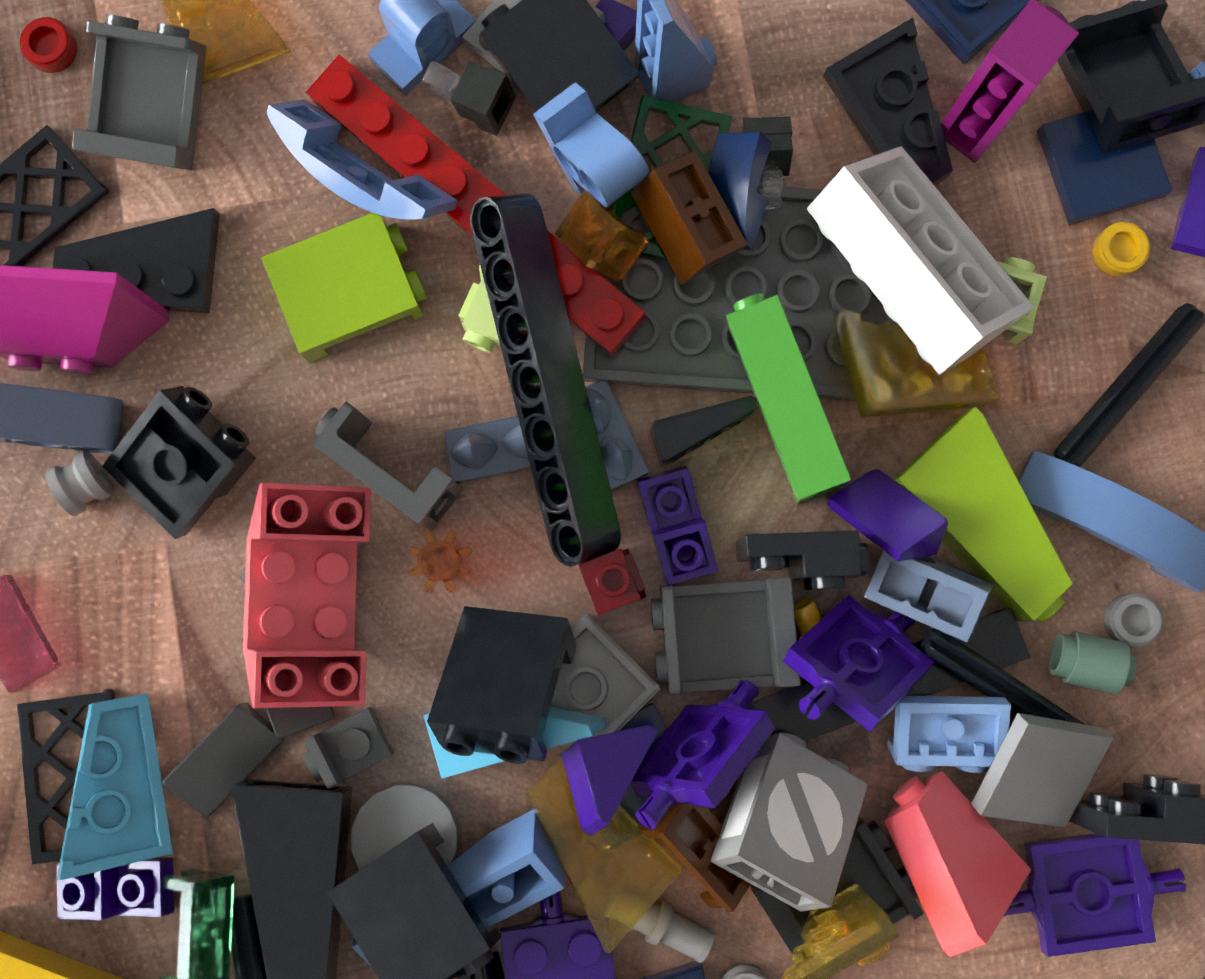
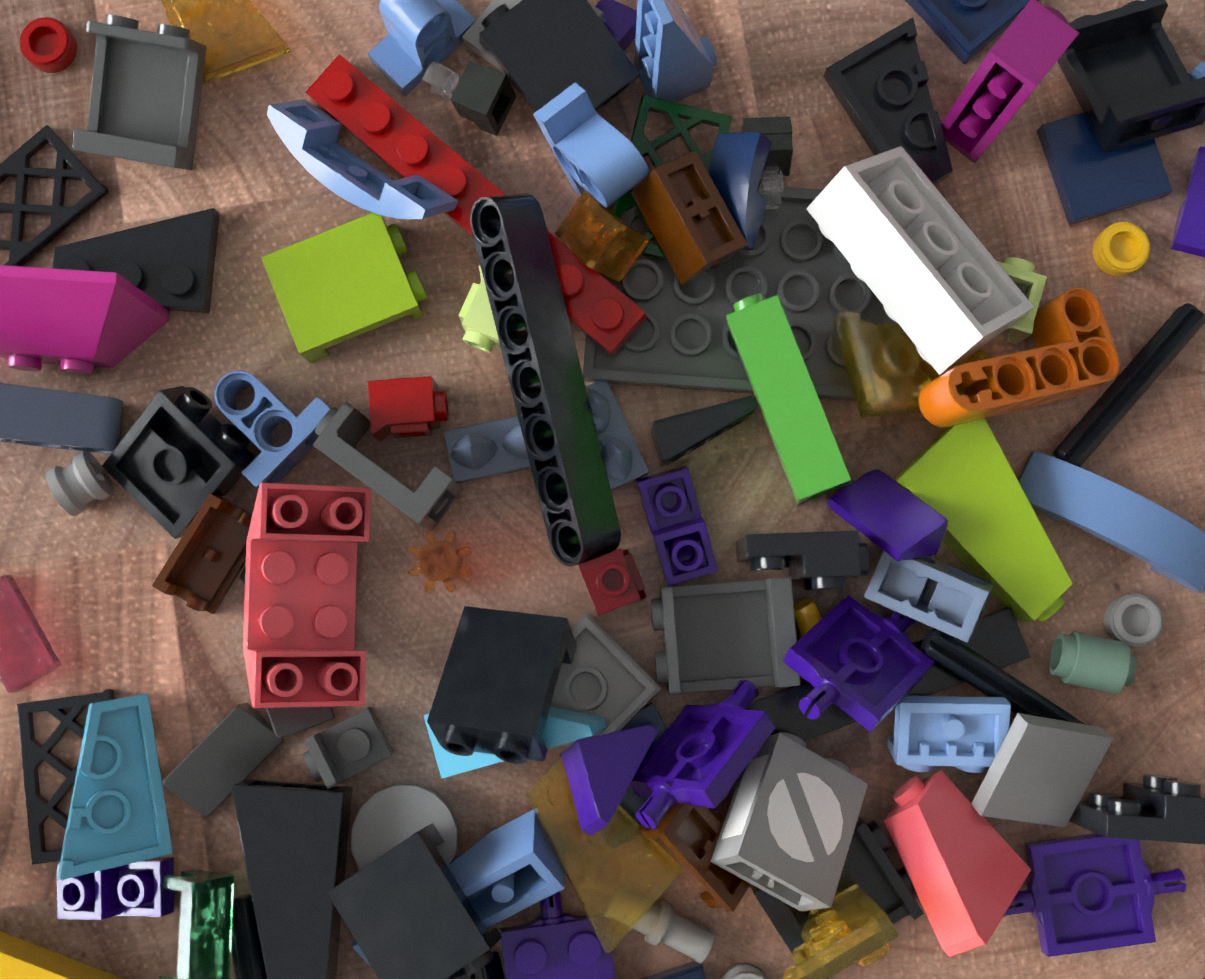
(207, 555): none -> reddish brown hinge
(260, 420): none -> medium blue tile
(406, 407): none -> red window
(1069, 359): none -> orange beam

